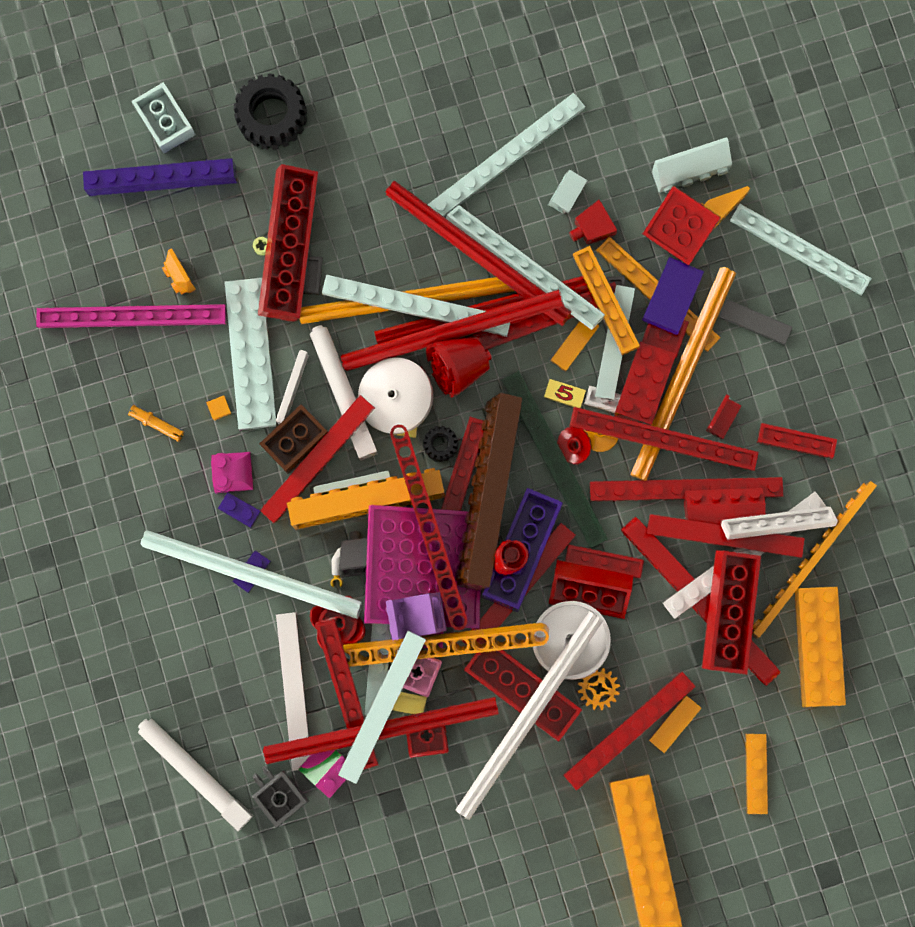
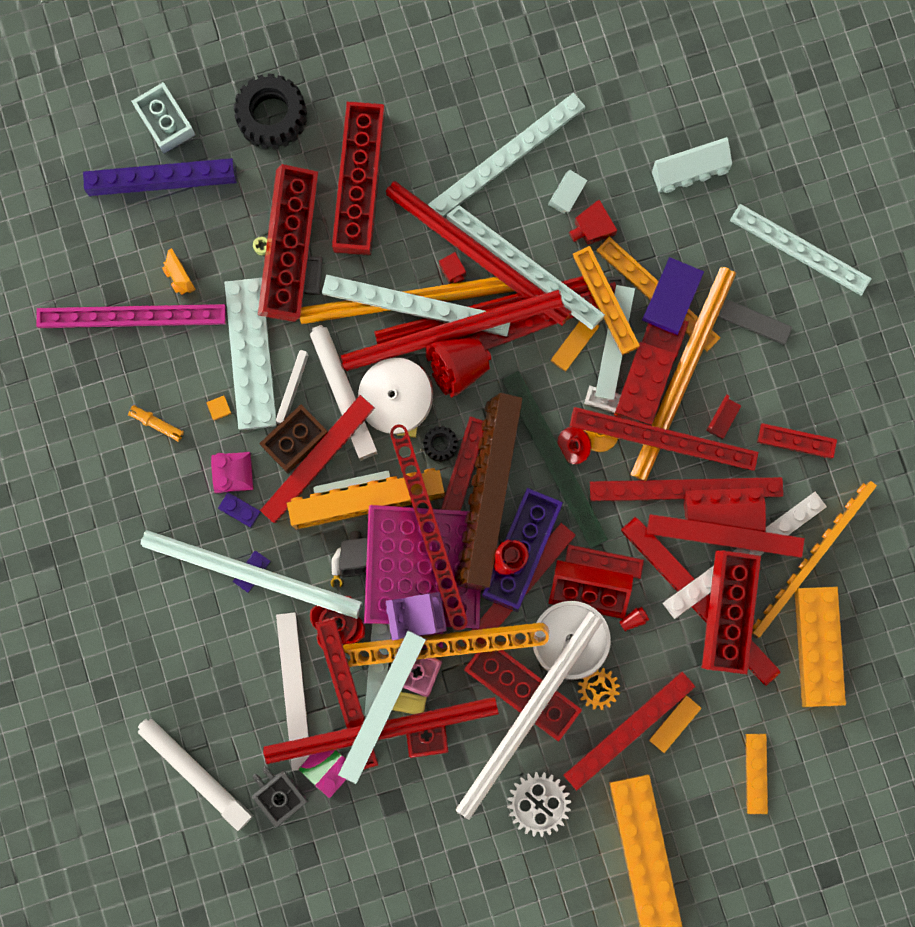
(358, 178): none -> red brick
(452, 268): none -> red brick
(550, 790): none -> white gear
(564, 393): light yellow tile -> none
(634, 619): none -> red cone
(681, 225): red plate -> none
(726, 203): light orange slope -> none
(779, 523): white plate -> none

